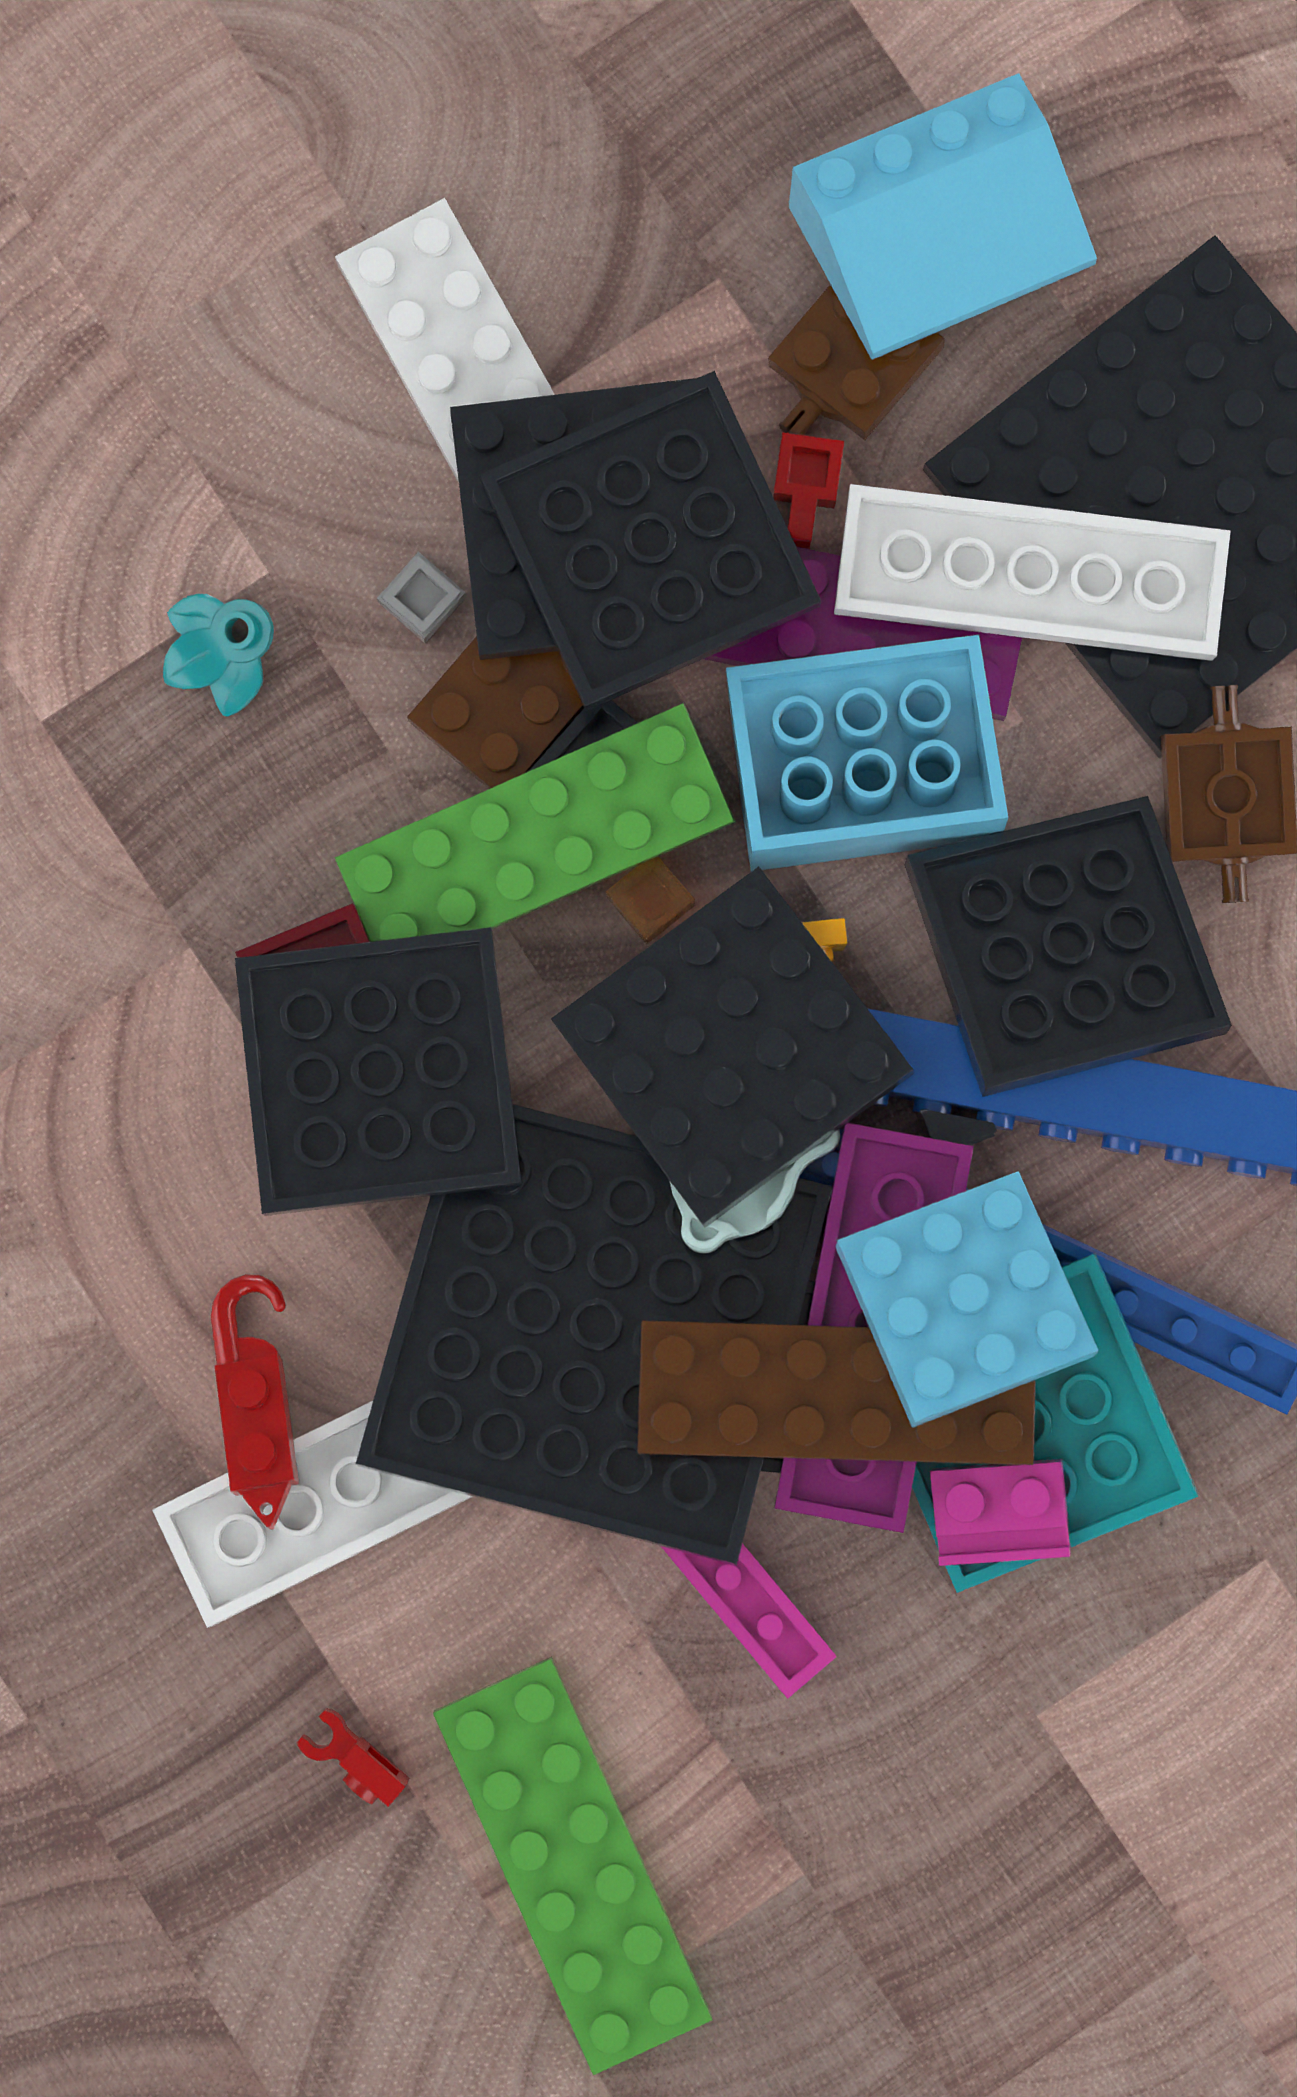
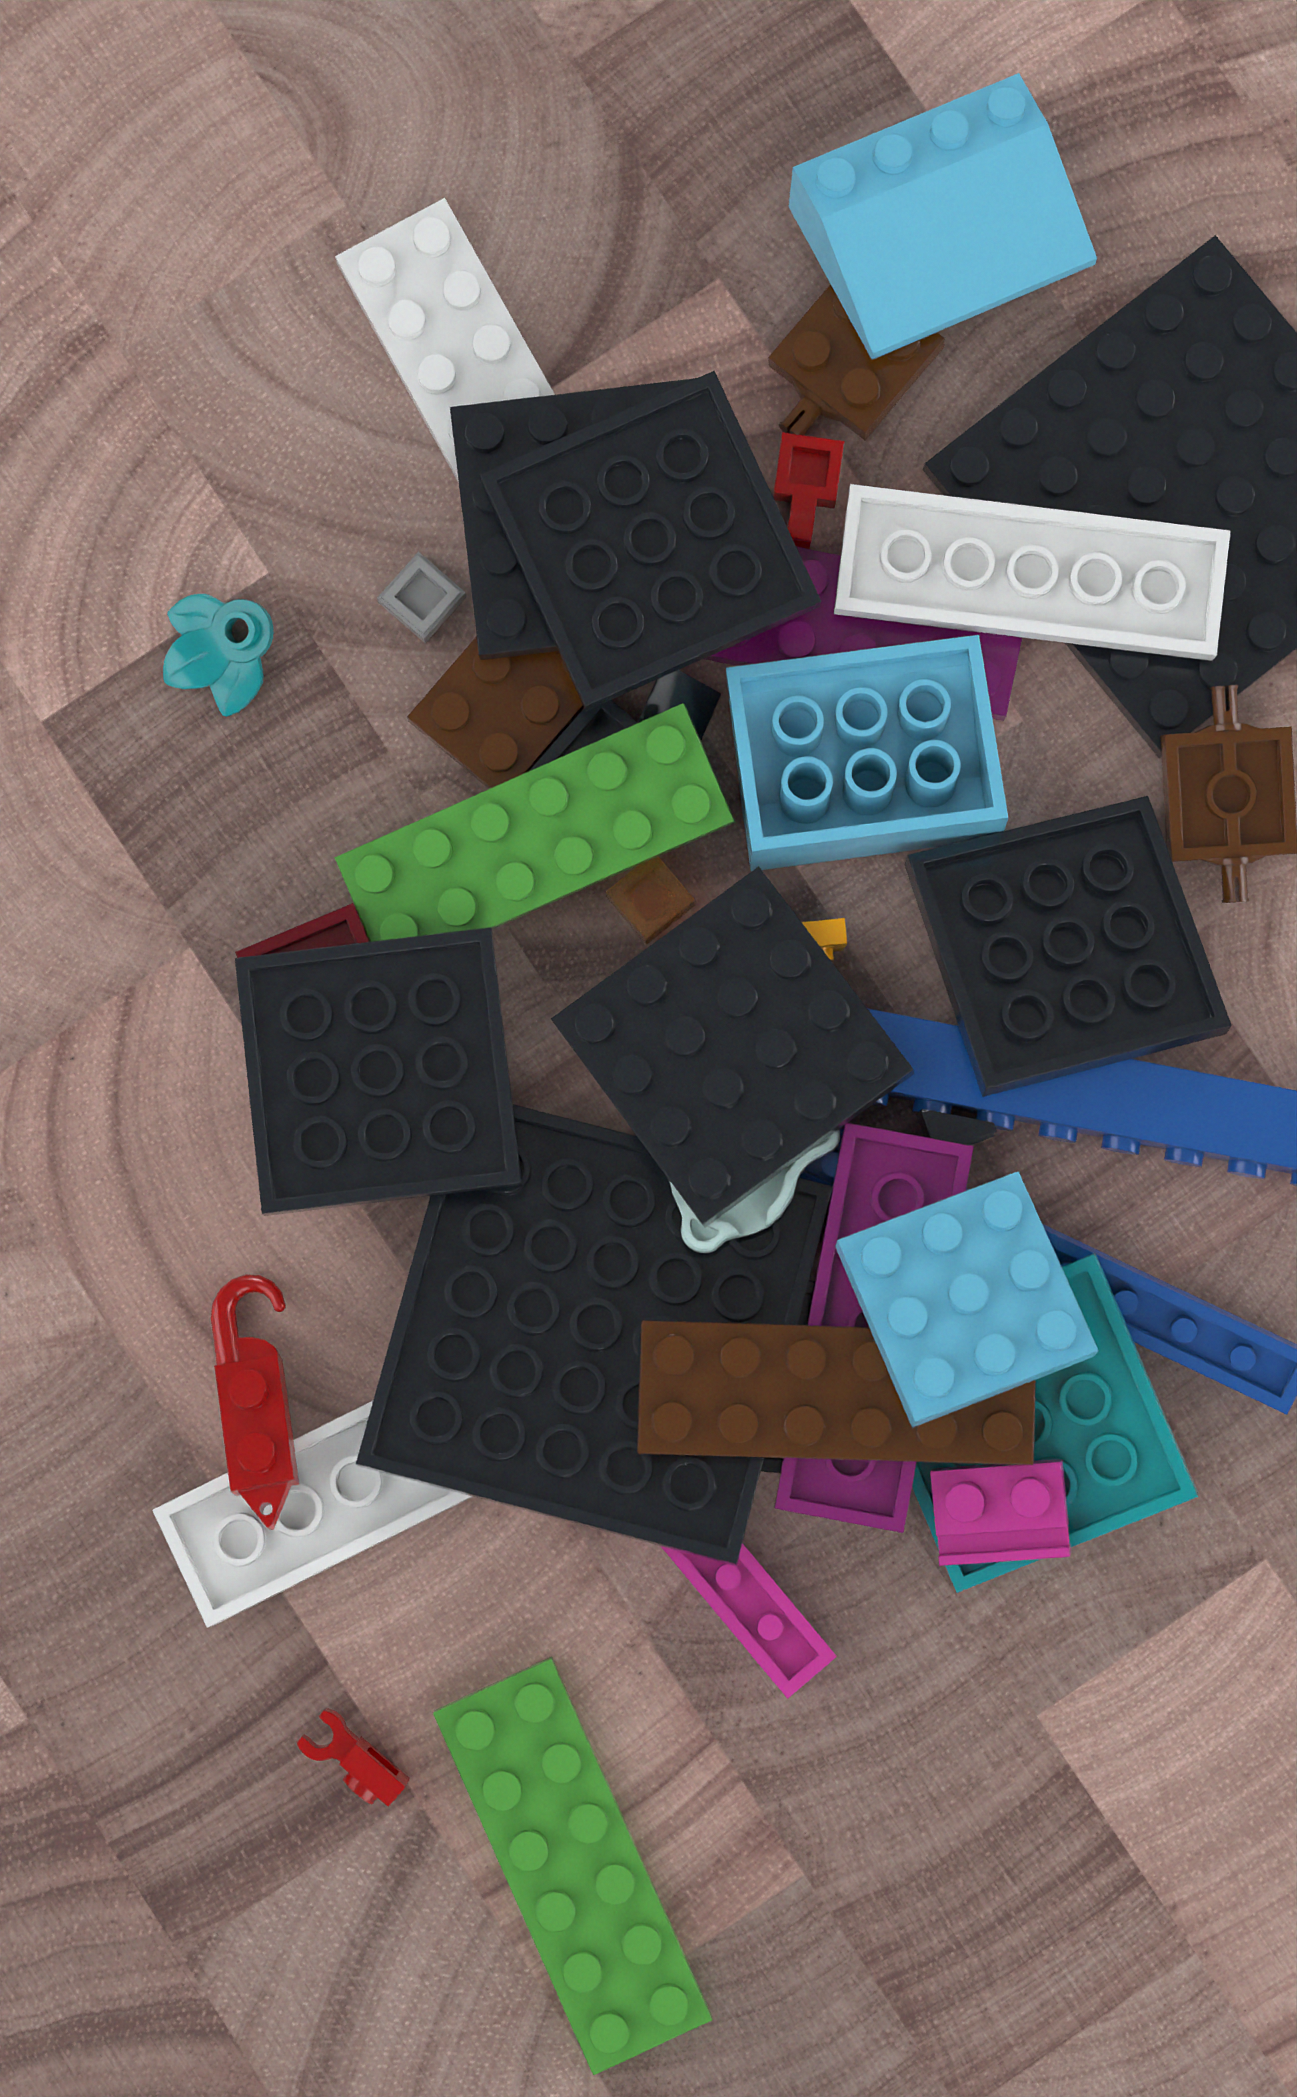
(679, 689): none -> black slope

